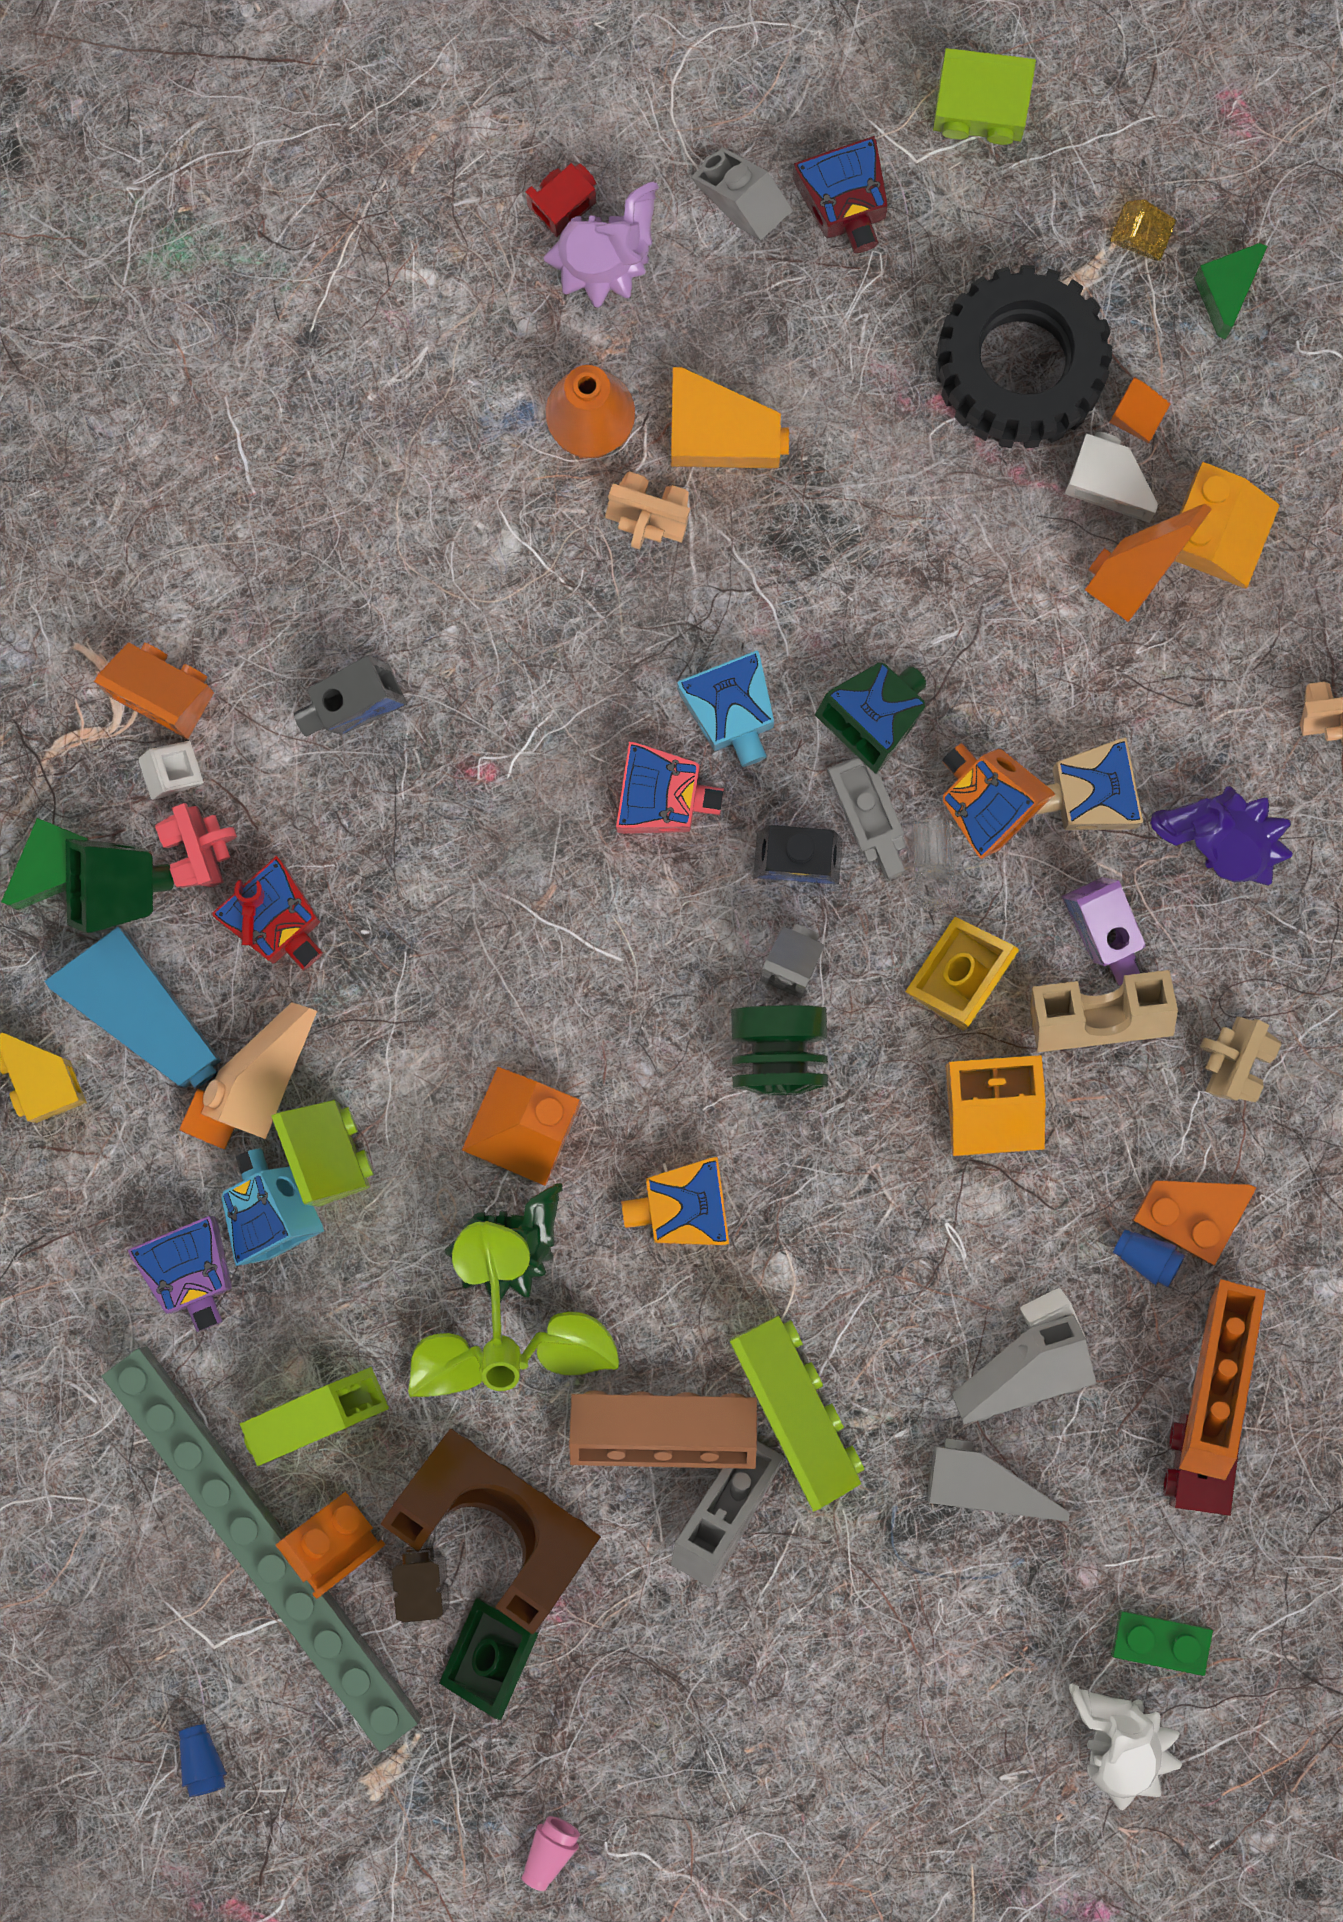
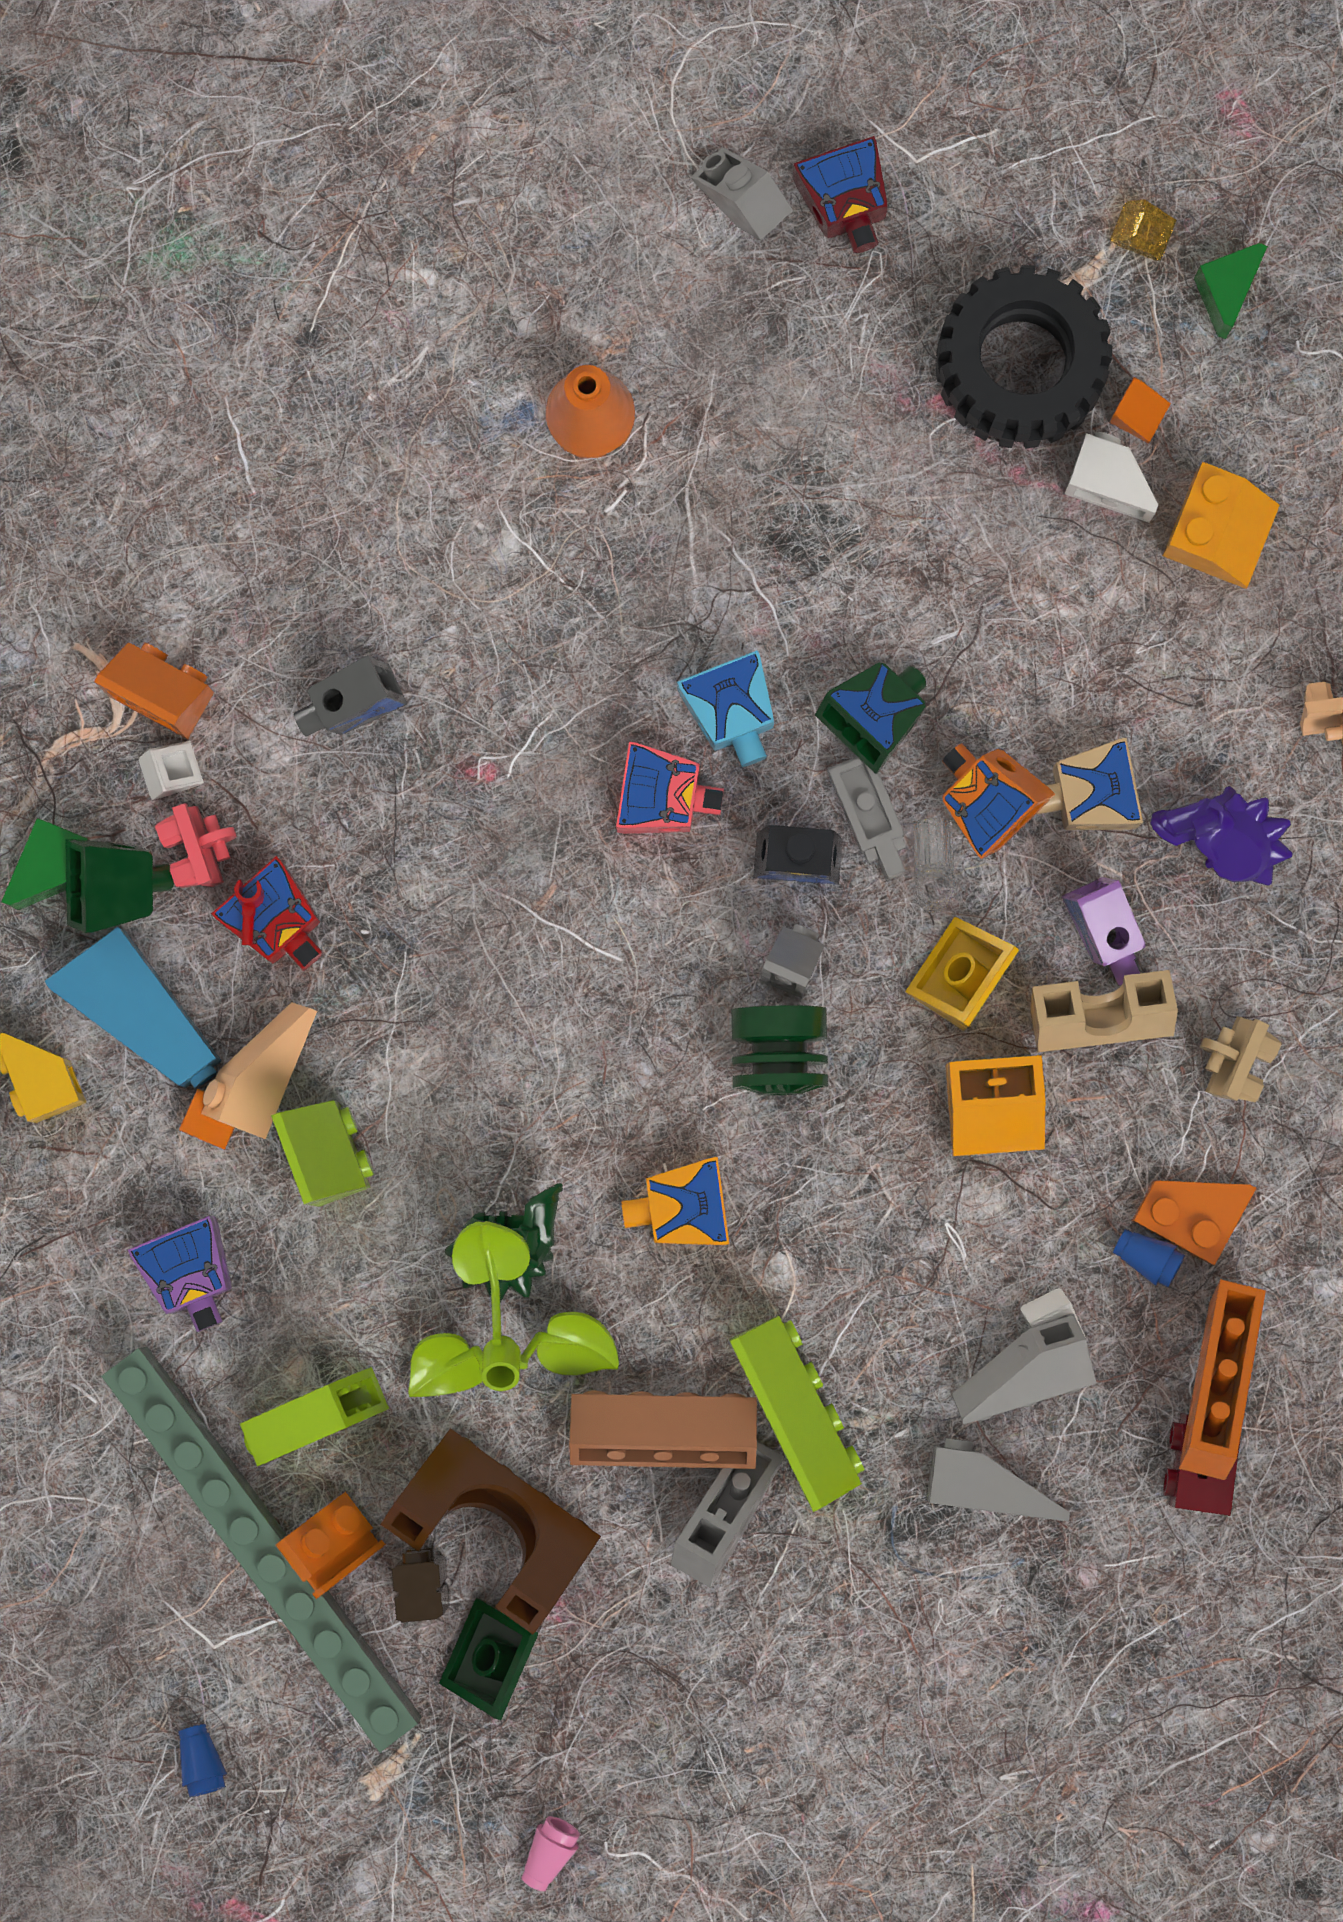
(266, 1211): torso -> none
(522, 1125): orange slope -> none
(562, 196): red brick -> none
(606, 254): lavender head -> none
(645, 514): light nougat hips -> none
(722, 427): light orange slope -> none
(983, 96): lime slope -> none
(1126, 1747): white head -> none
(1140, 561): orange slope -> none
(1162, 1642): green plate -> none

